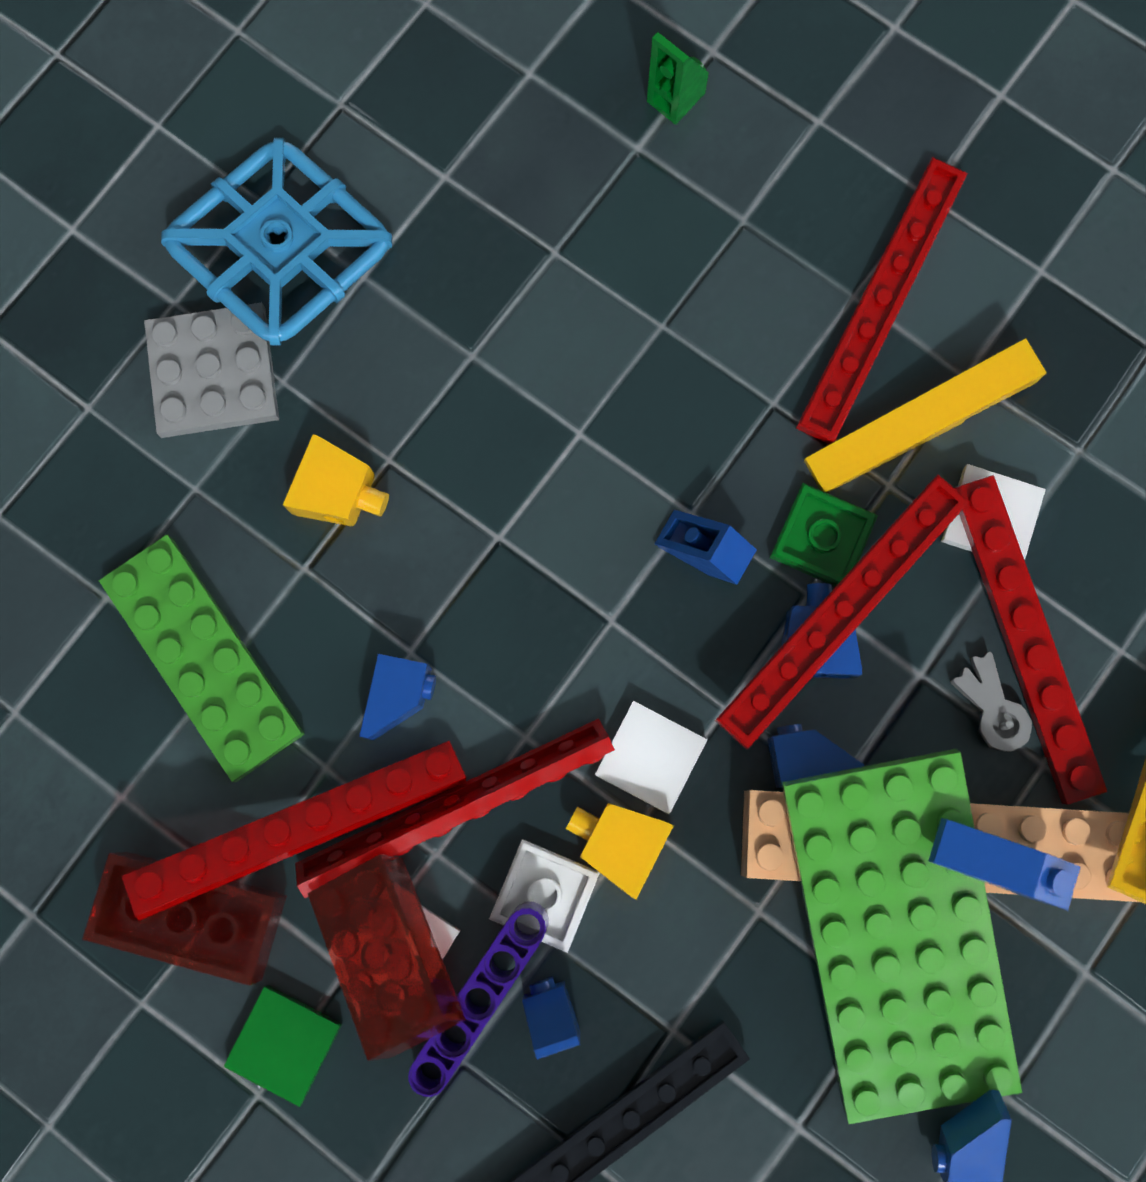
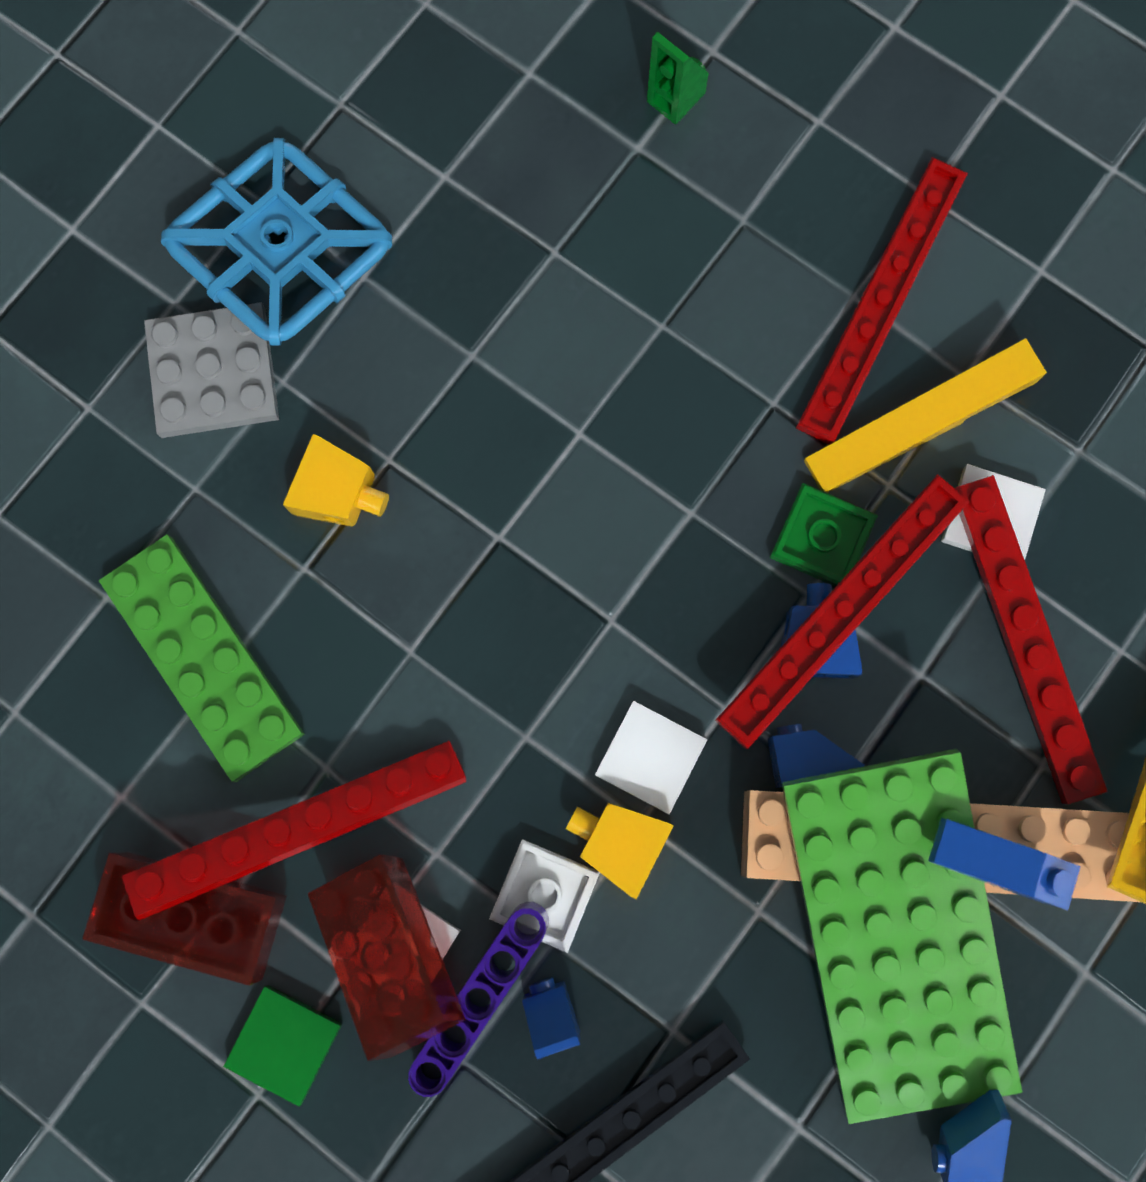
(395, 694): blue slope -> none
(457, 805): red plate -> none
(706, 545): blue slope -> none
(1002, 722): light grey piece -> none

